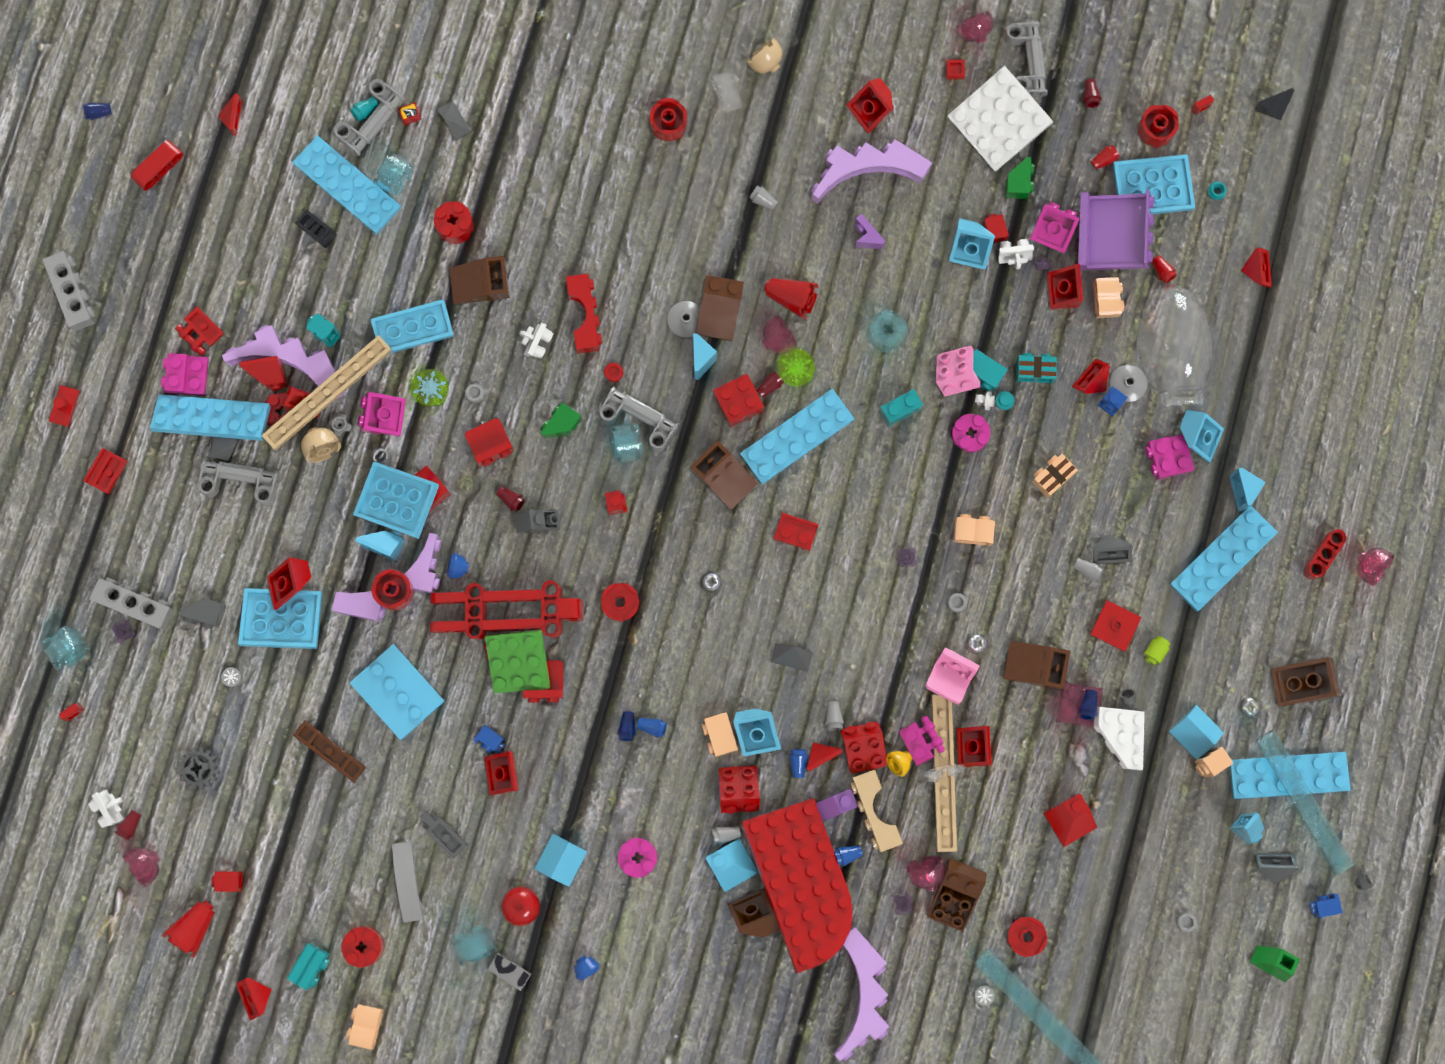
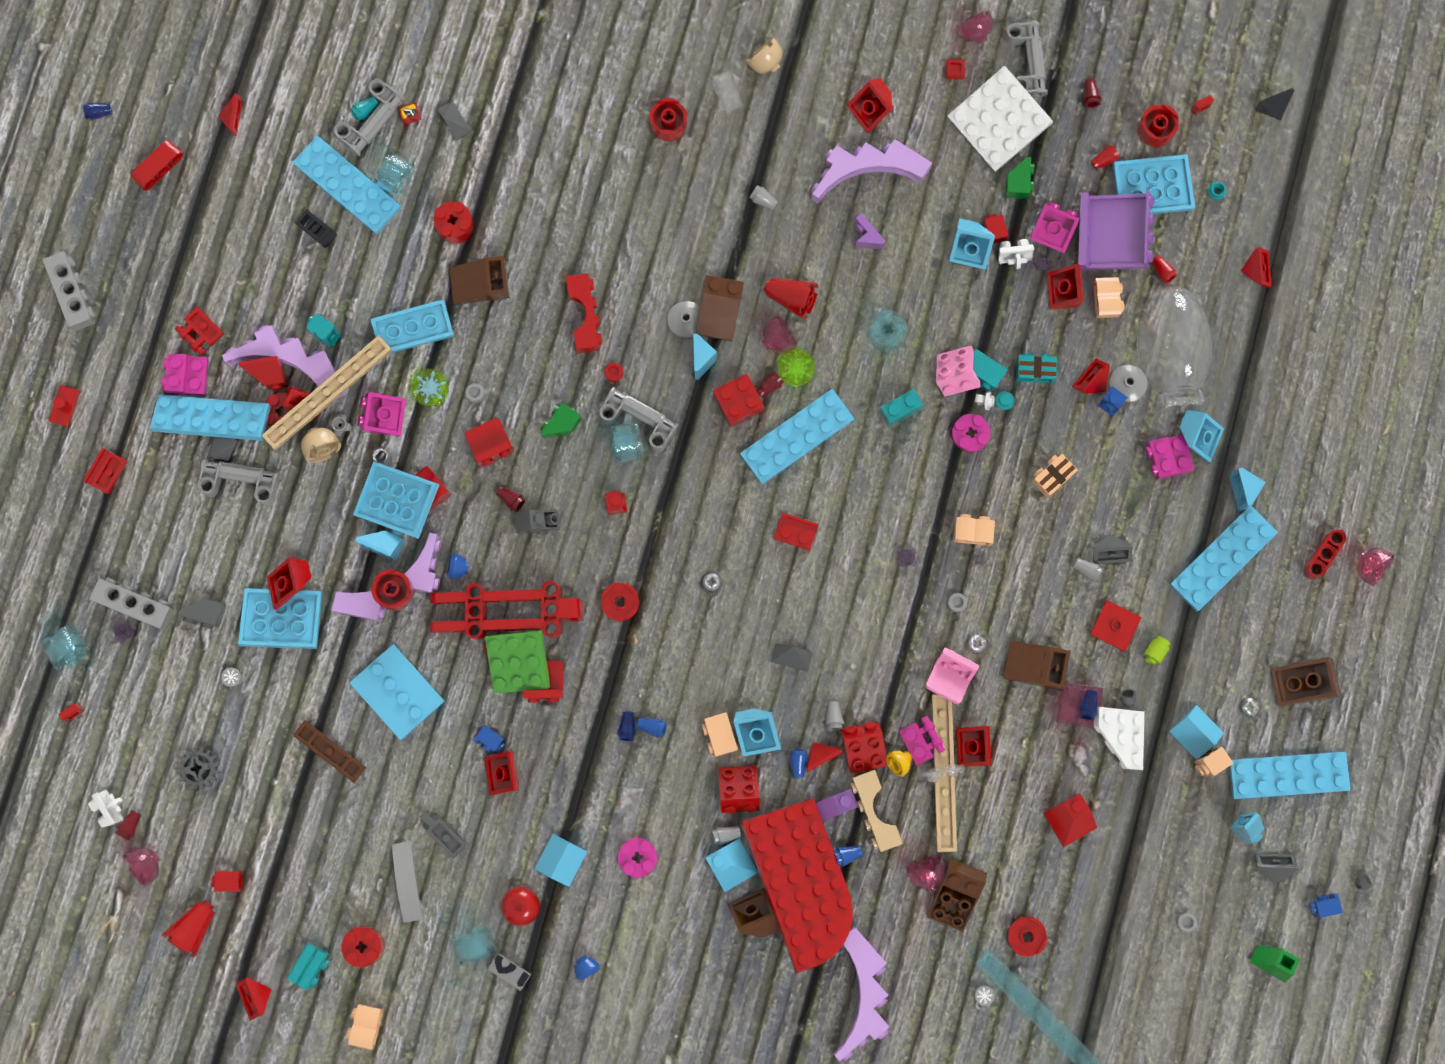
(533, 348): white hips -> none
(723, 475): reddish brown slope -> none
(908, 904): clear purple plate -> none
(1304, 802): clear light blue plate -> none

